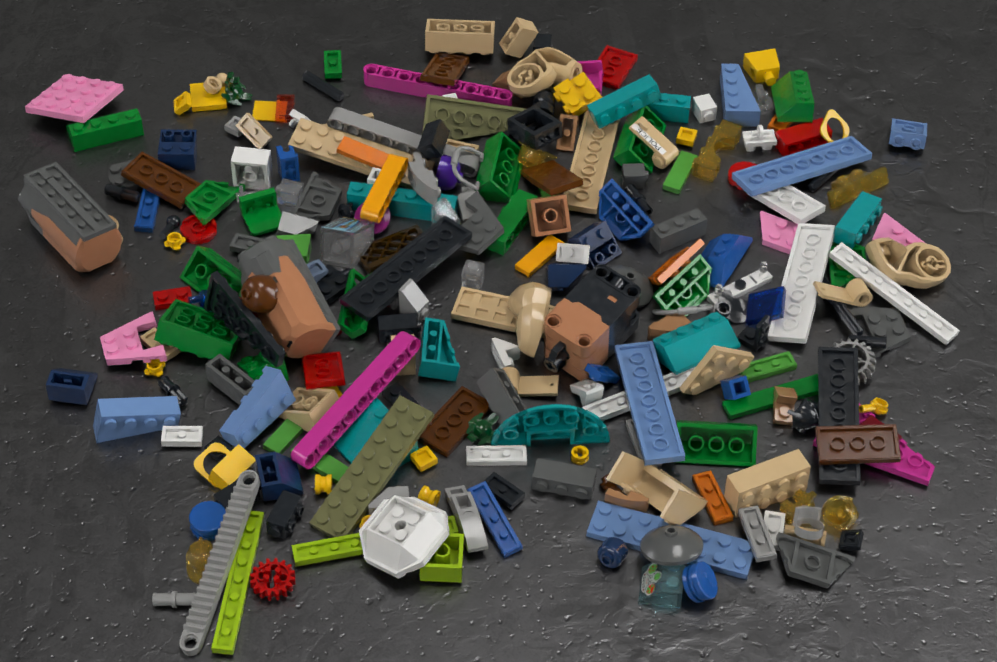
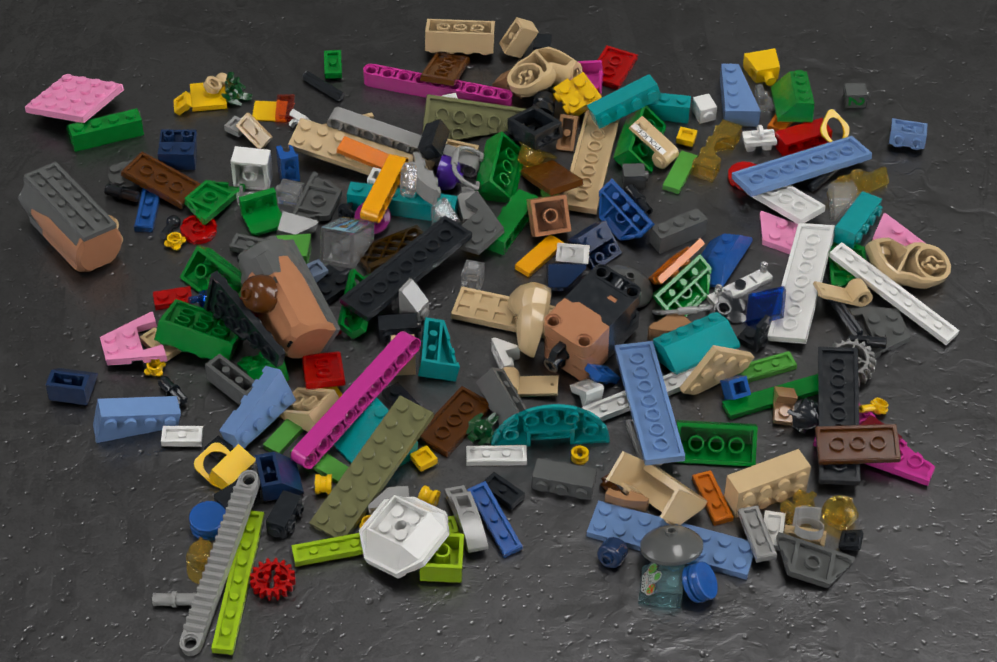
(408, 180): none -> clear beam
(840, 198): none -> clear slope
(855, 95): none -> dark grey brick

